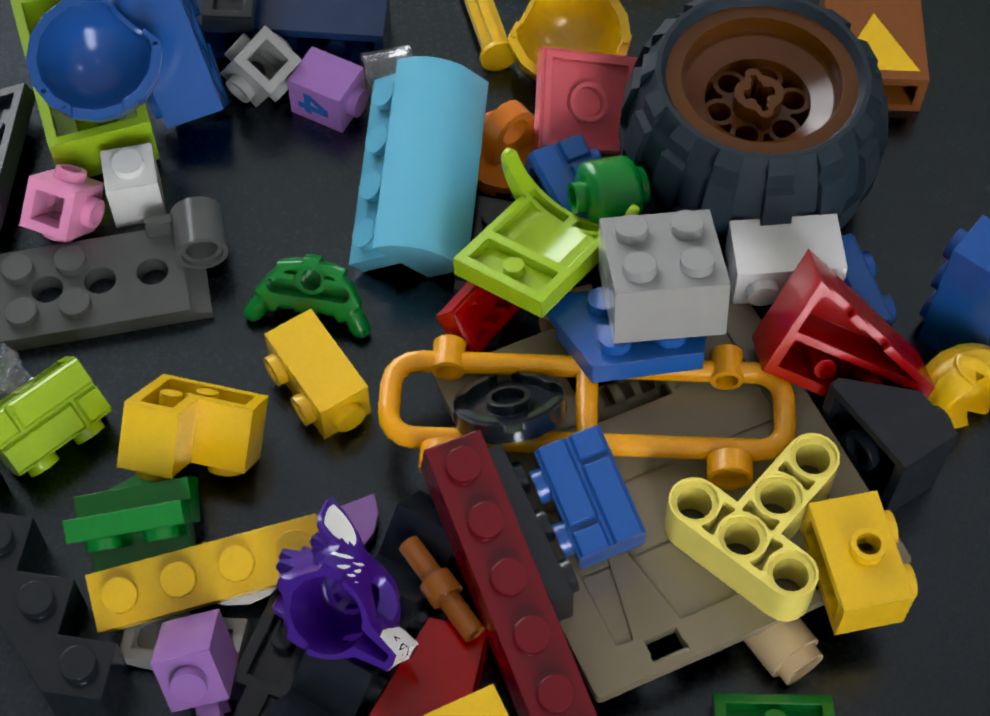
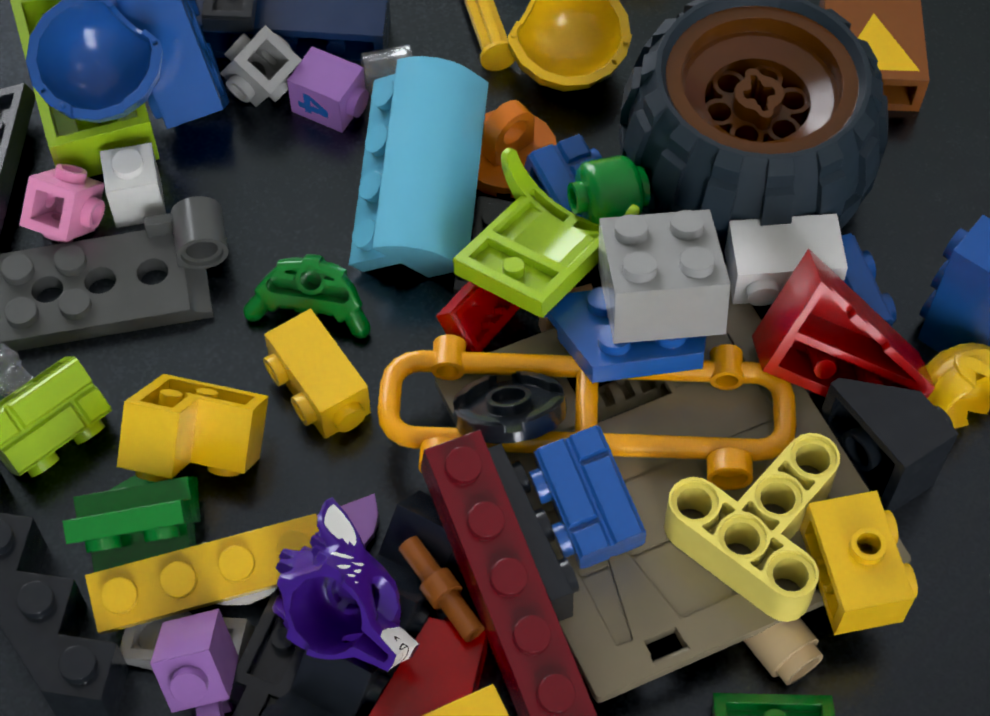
(580, 96): coral tile -> none

